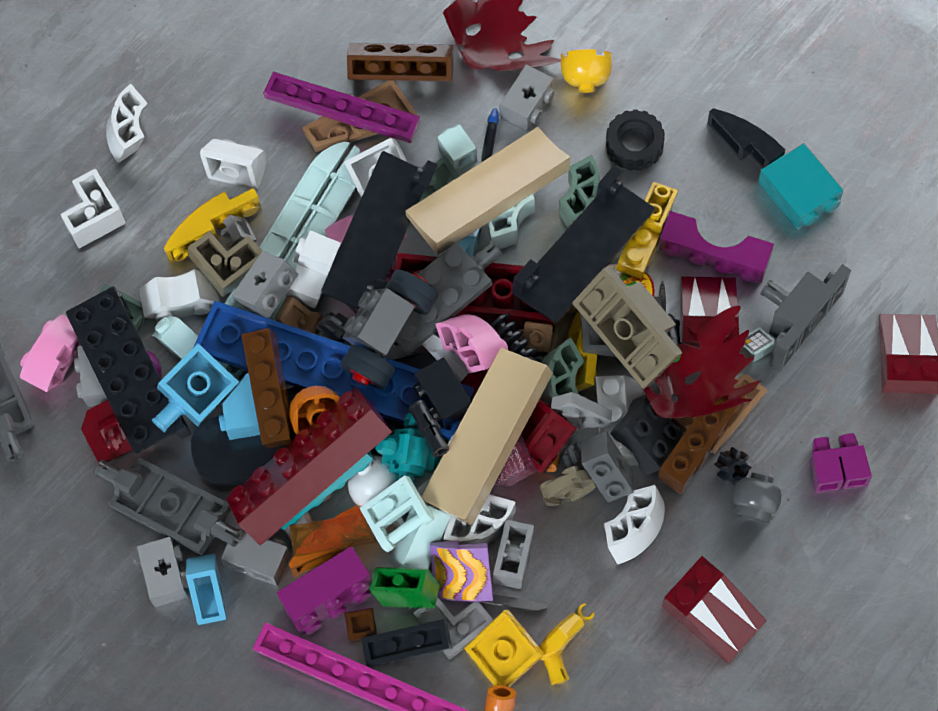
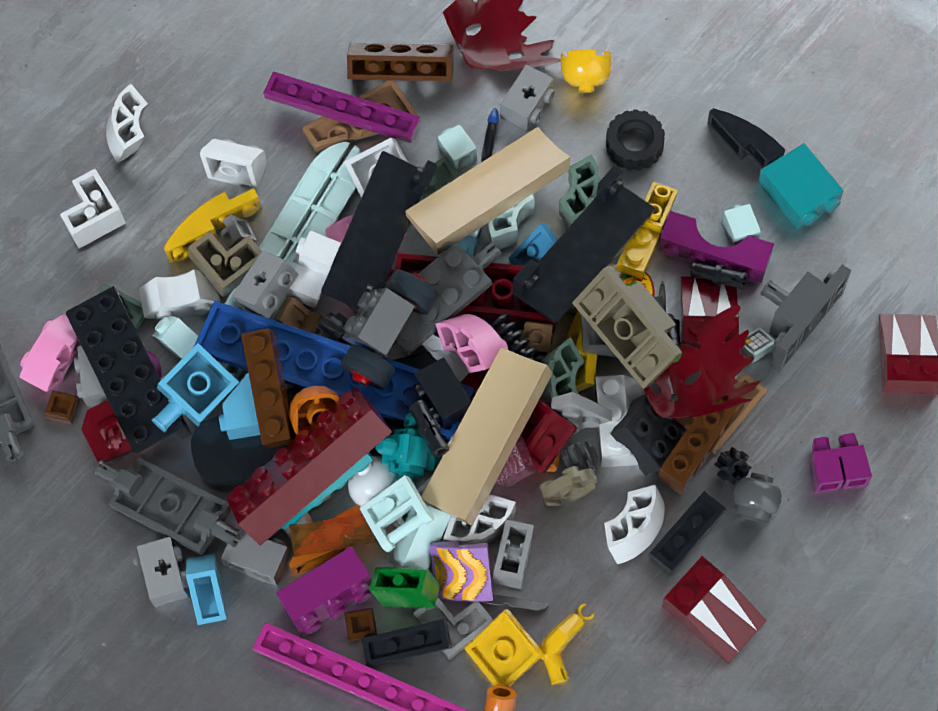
(61, 407): none -> reddish brown tile
(534, 246): none -> dark azure slope
(607, 467): dark grey brick -> none
(687, 532): none -> black plate
(719, 275): none -> black pin
(739, 223): none -> light aqua brick

